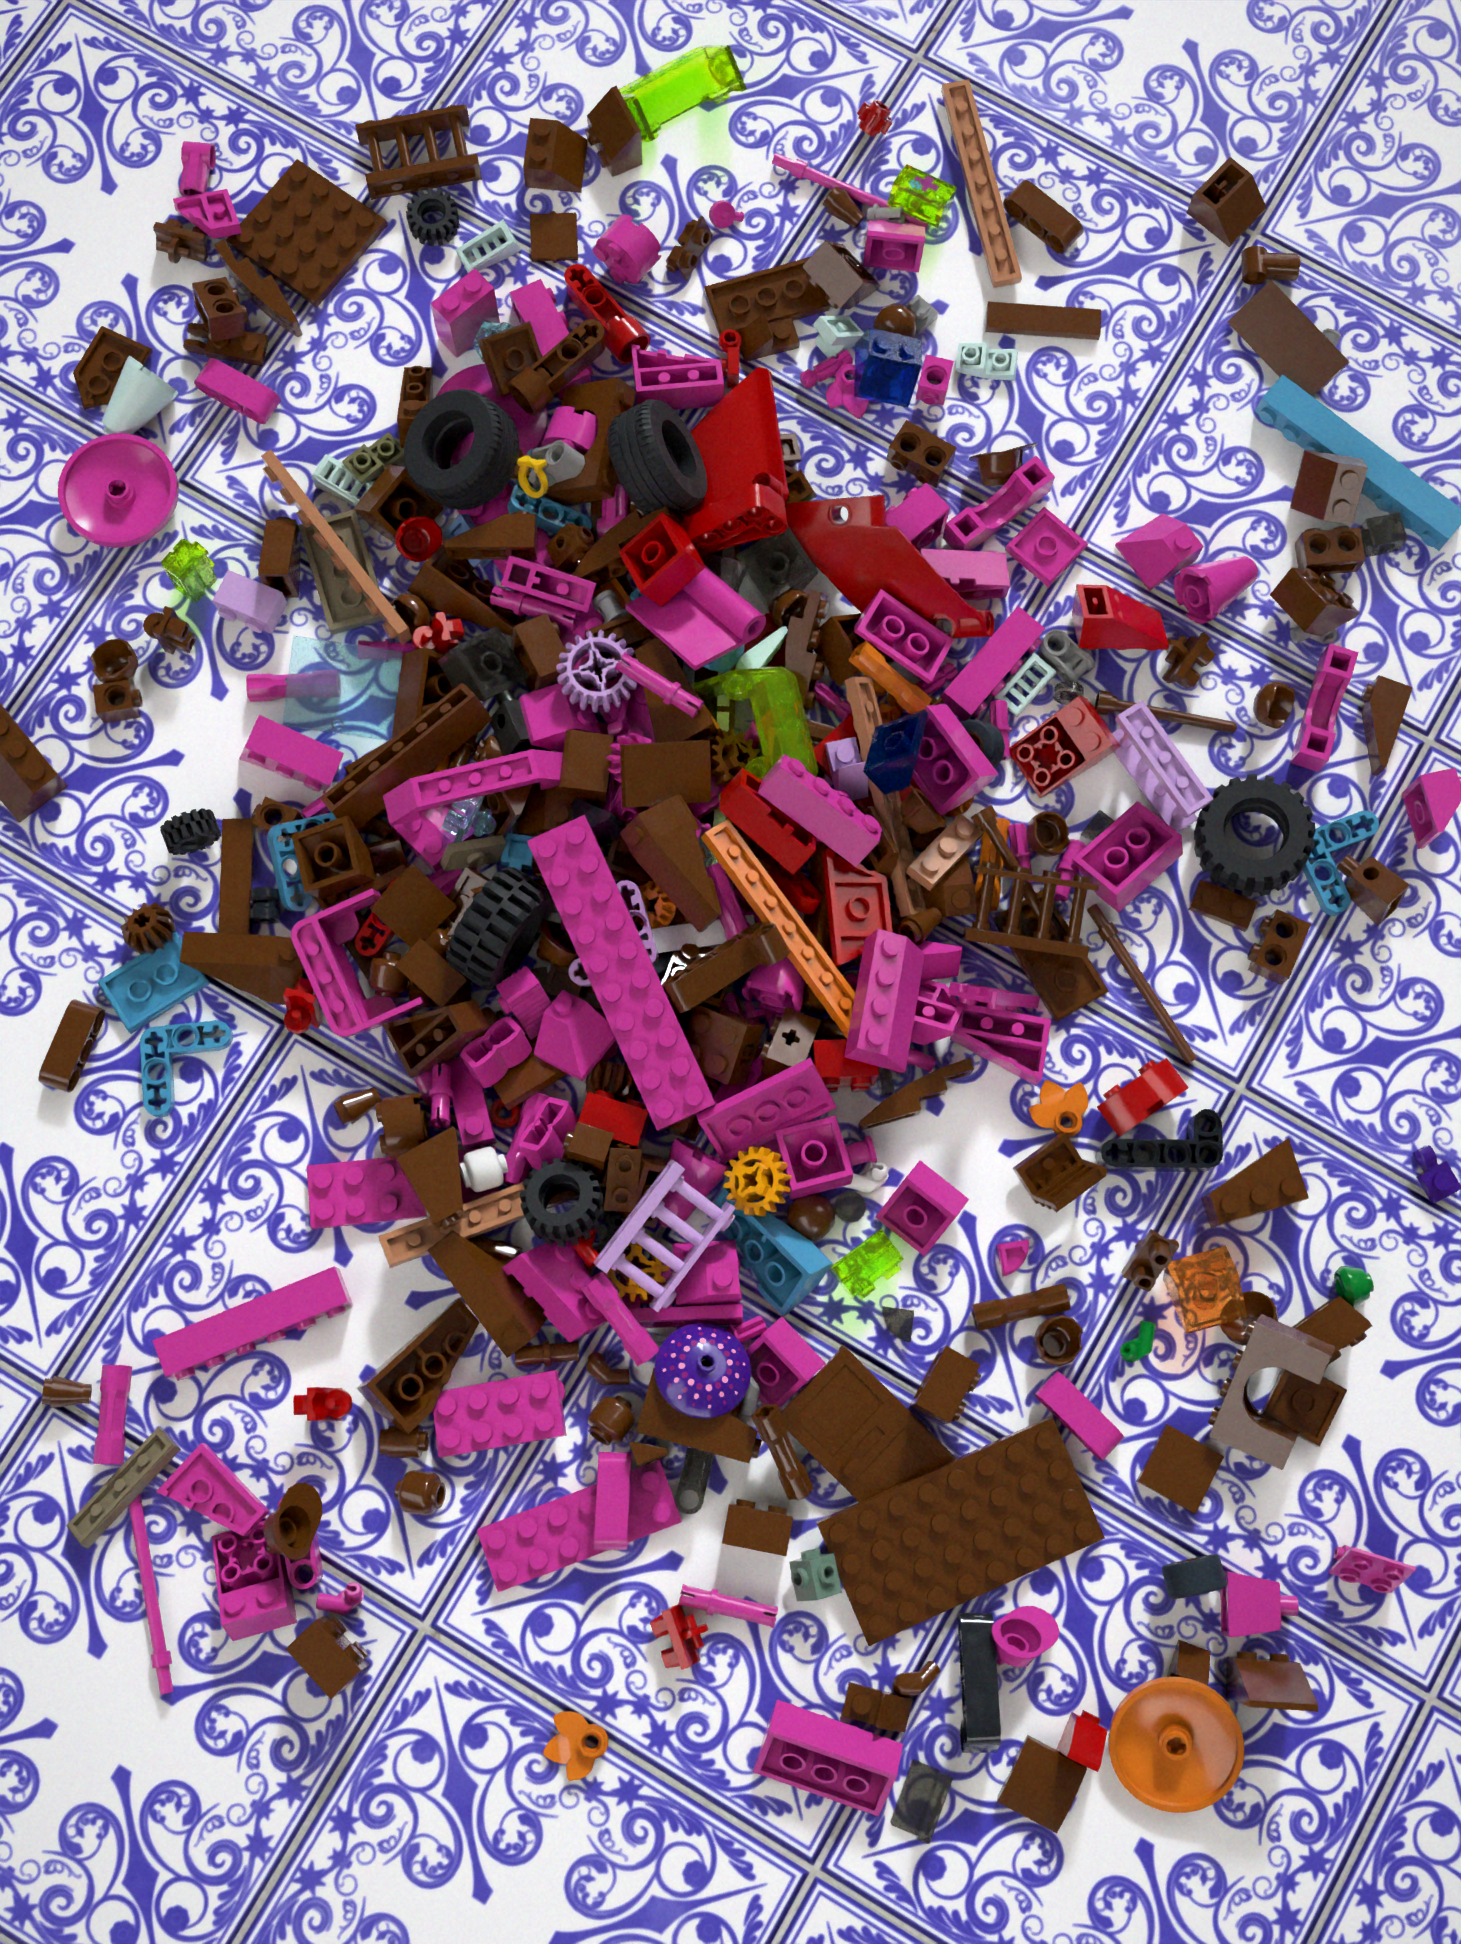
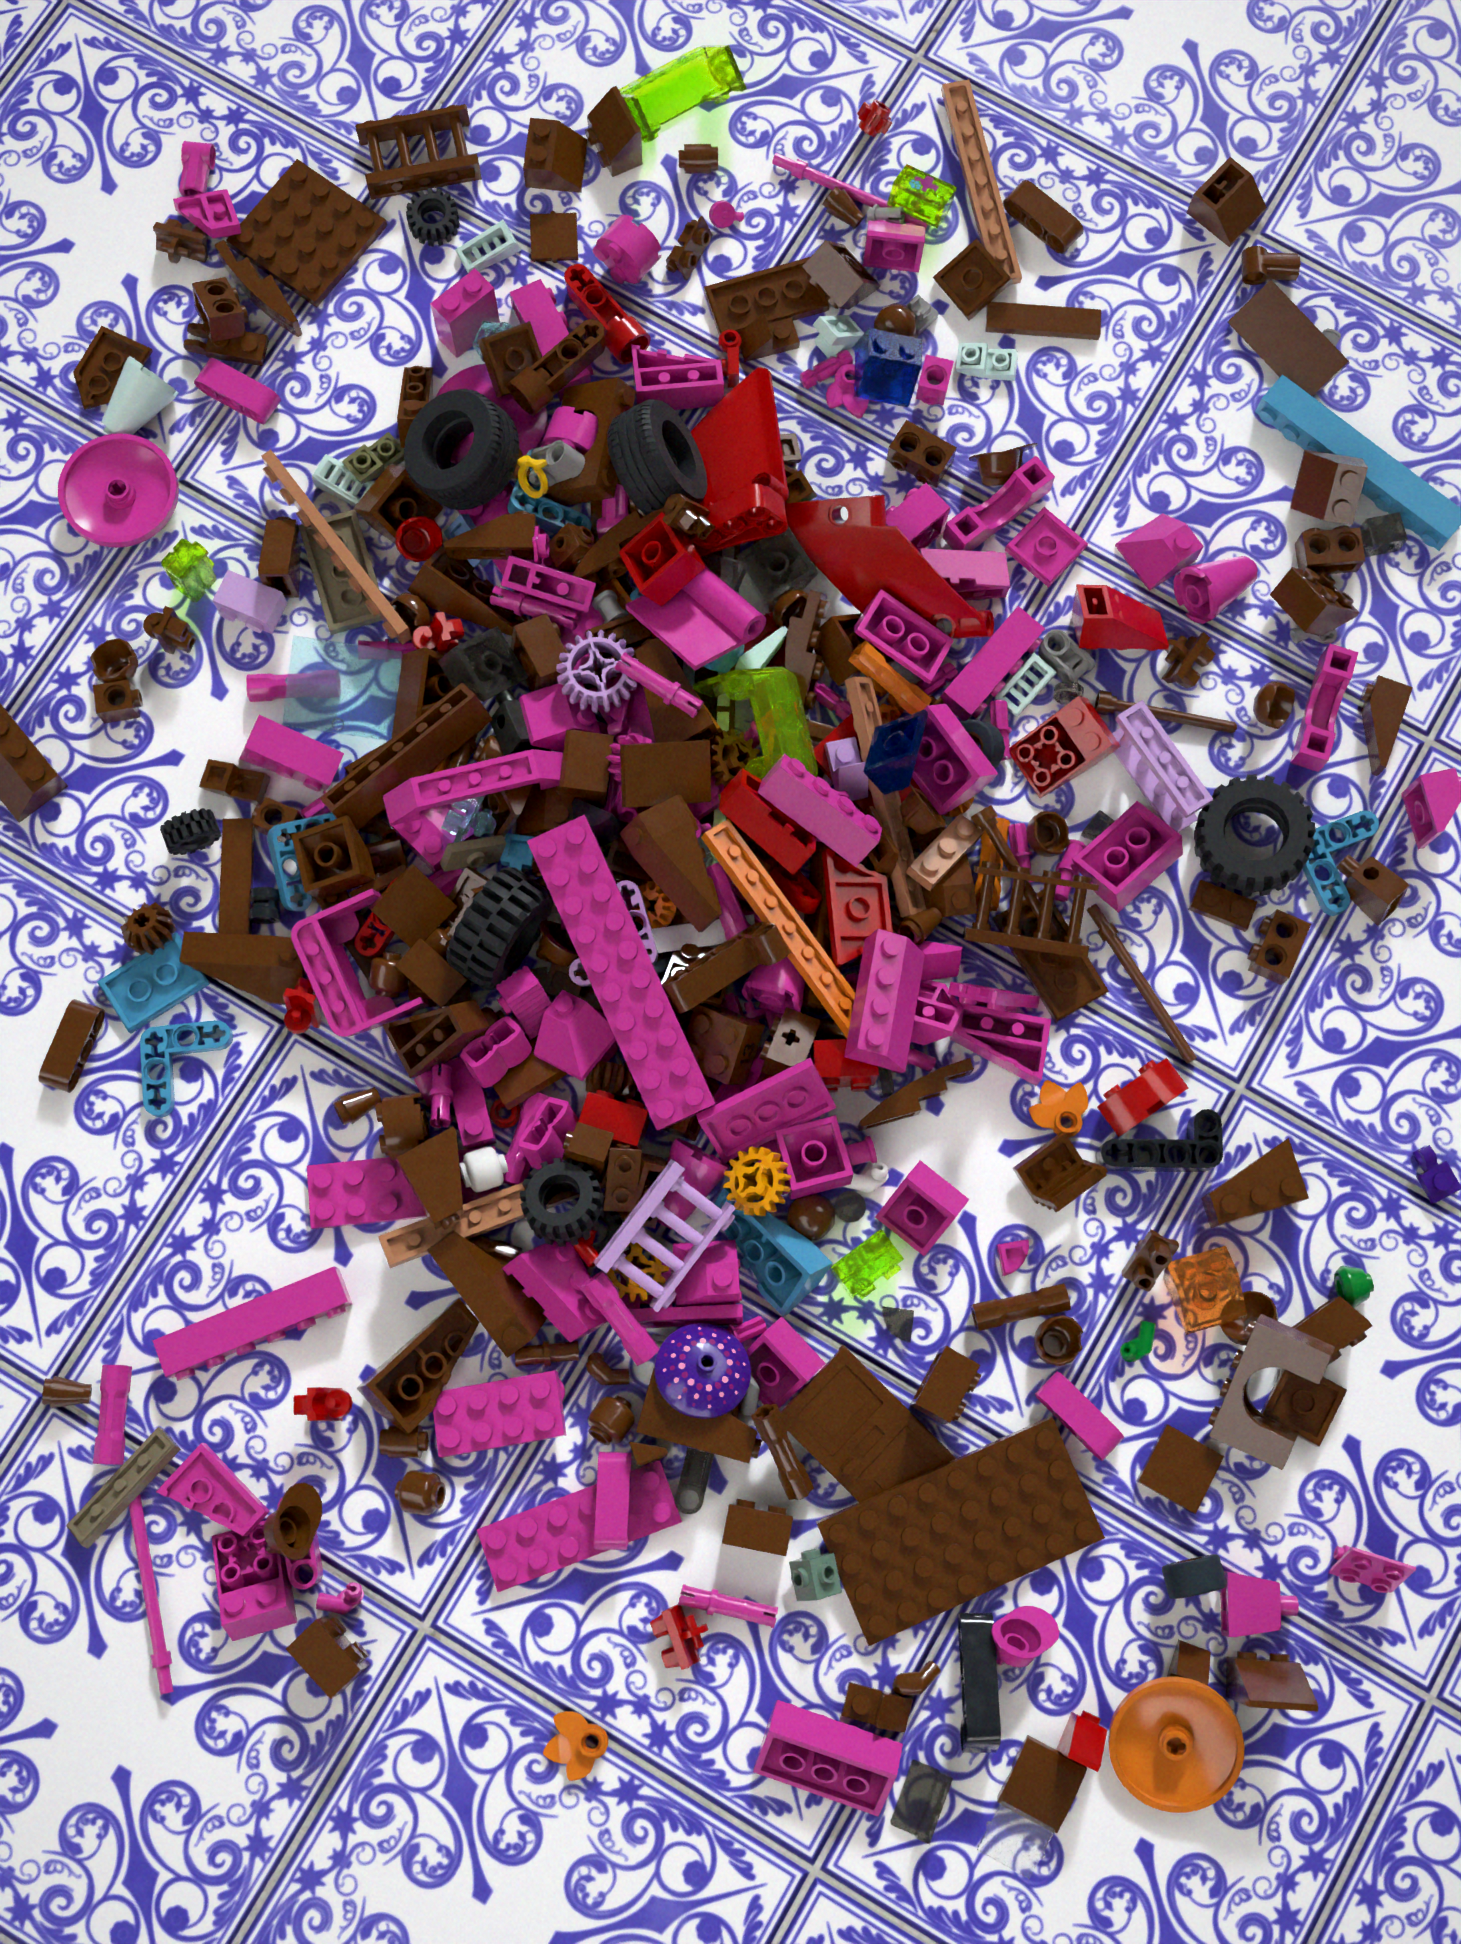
(234, 782): none -> reddish brown slope
(540, 545): none -> dark pink plate
(687, 516): none -> reddish brown hips
(698, 158): none -> reddish brown brick
(972, 279): none -> reddish brown tile
(1015, 1839): none -> clear piece

